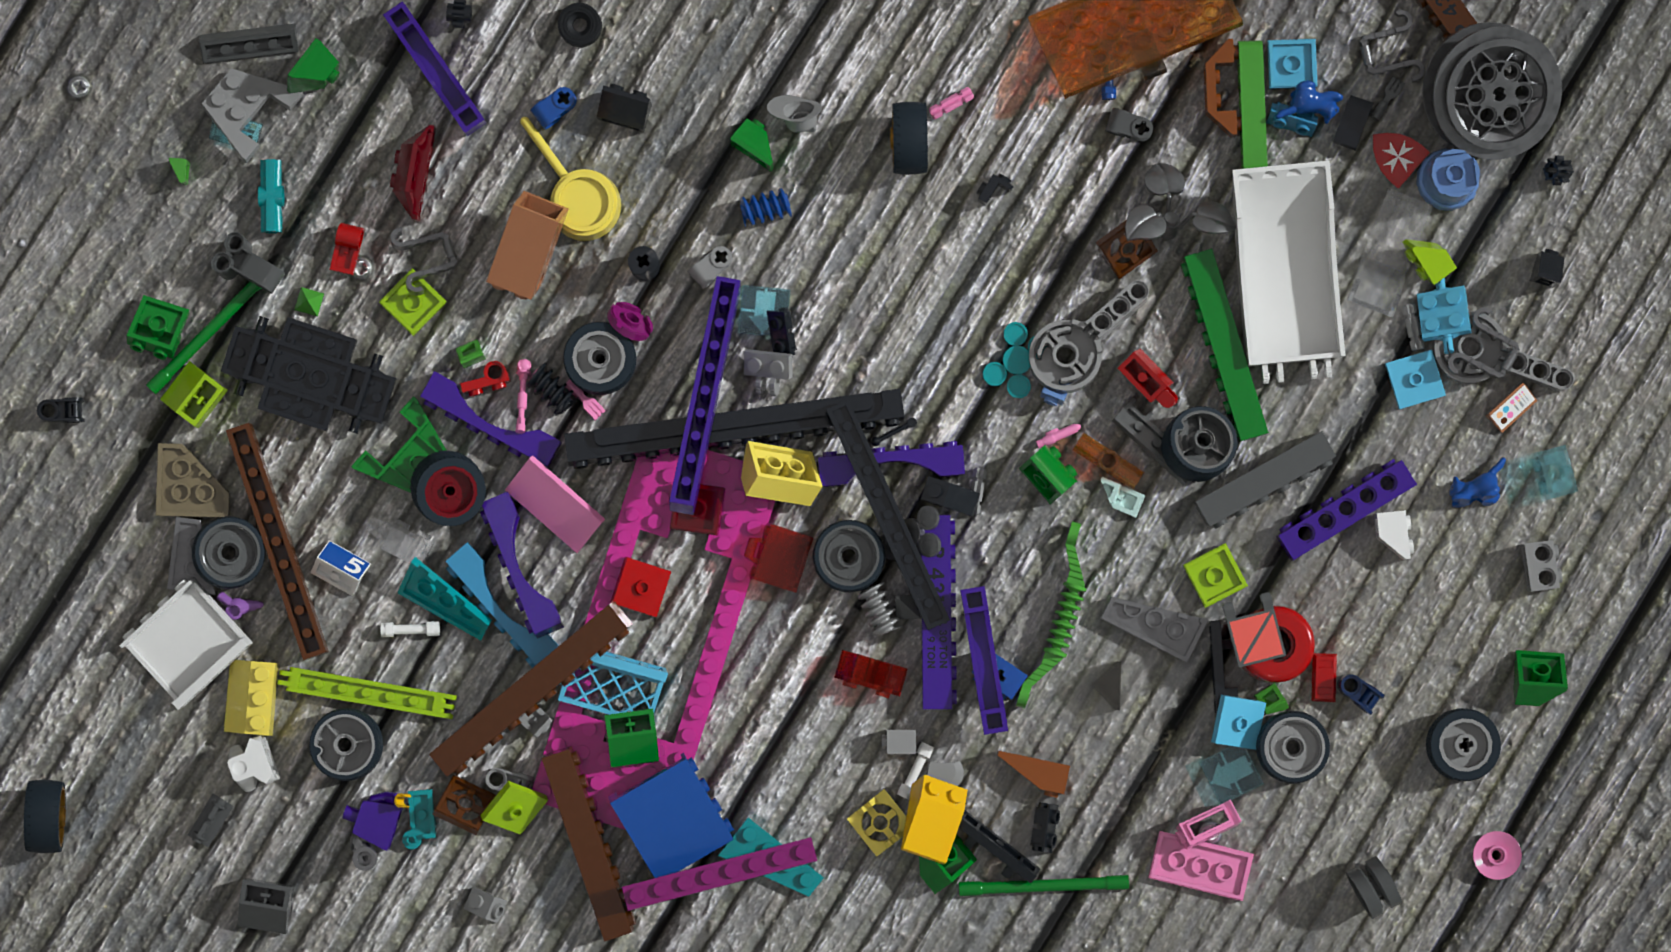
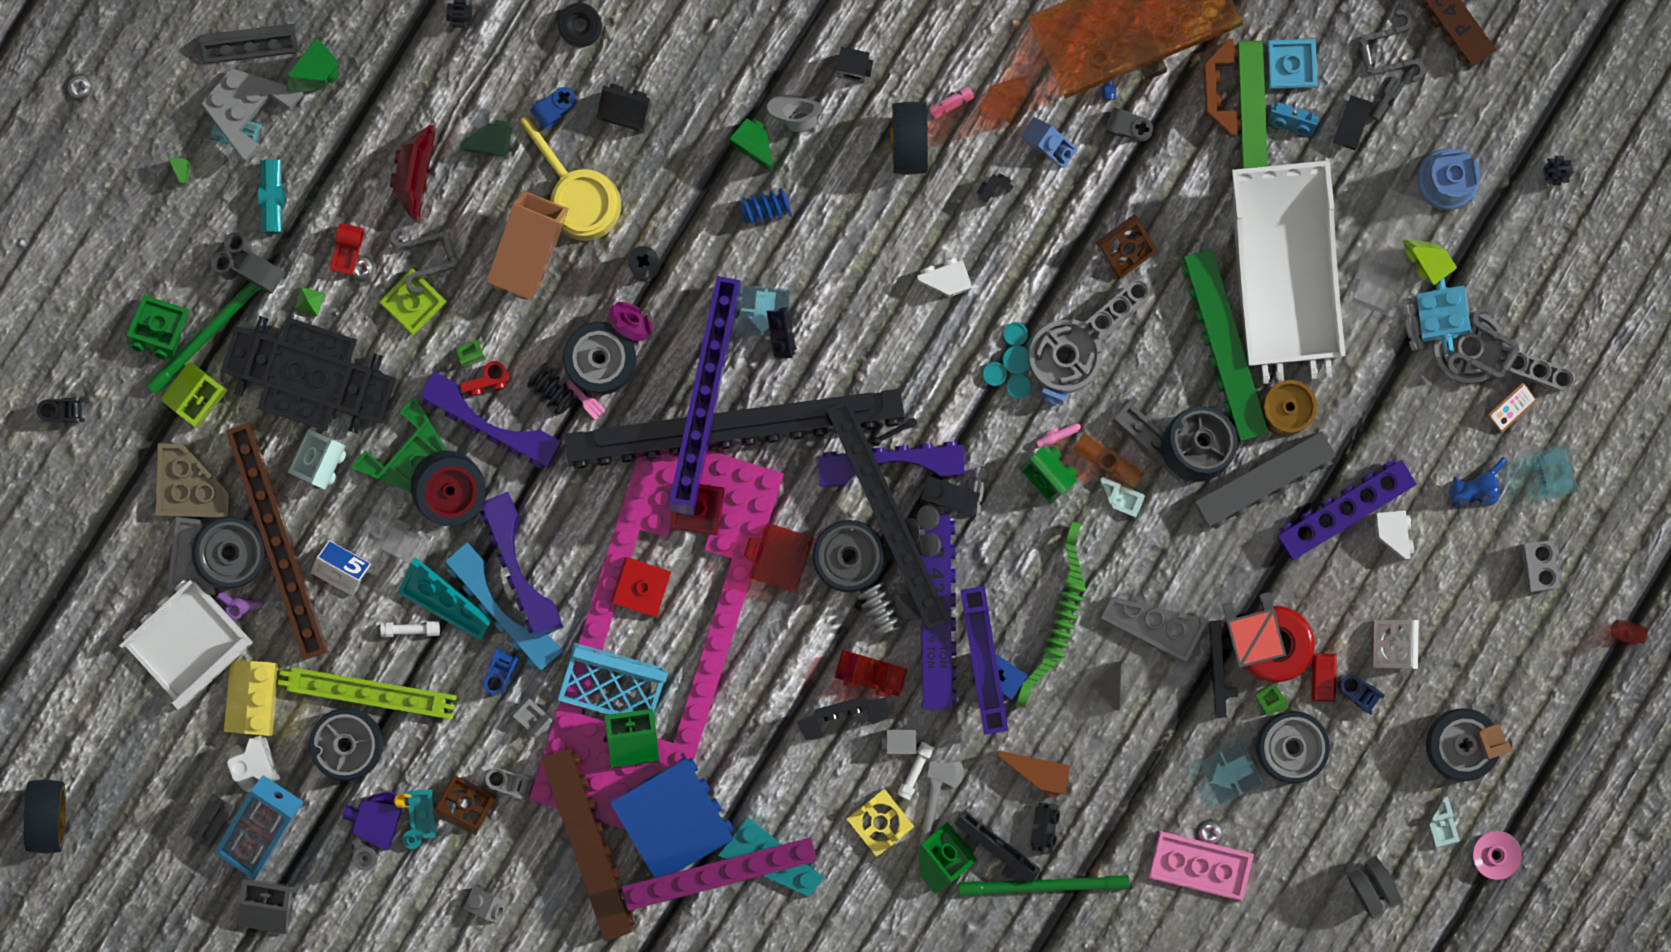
(258, 827): none -> brick
(317, 459): none -> light aqua brick
(434, 68): dark purple arch -> none
(490, 140): none -> clear green slope
(500, 670): none -> blue piece
(514, 807): lime plate -> none
(523, 371): bright pink piece -> none
(532, 688): reddish brown brick -> none
(554, 504): bright pink tile -> none
(707, 269): light grey piece -> none
(768, 365): light grey hinge -> none
(780, 474): light yellow slope -> none
(854, 65): none -> black brick
(876, 707): none -> black plate
(933, 818): yellow slope -> none
(947, 280): none -> white slope
(1000, 100): none -> clear orange slope
(1049, 142): none -> medium blue slope
(1147, 225): flat silver plant -> none
(1149, 379): red brick -> none
(1185, 835): bright pink window -> none
(1215, 575): lime plate -> none
(1238, 722): medium azure plate -> none
(1301, 400): none -> pearl gold wheel
(1308, 100): blue animal -> none
(1379, 657): none -> white piece
(1397, 156): red sticker -> none
(1415, 379): medium azure plate -> none
(1443, 826): none -> light aqua slope
(1457, 70): flat silver wheel -> none
(1493, 741): none -> medium nougat panel
(1538, 677): green slope -> none
(1548, 268): black slope -> none
(1628, 632): none -> clear red piece

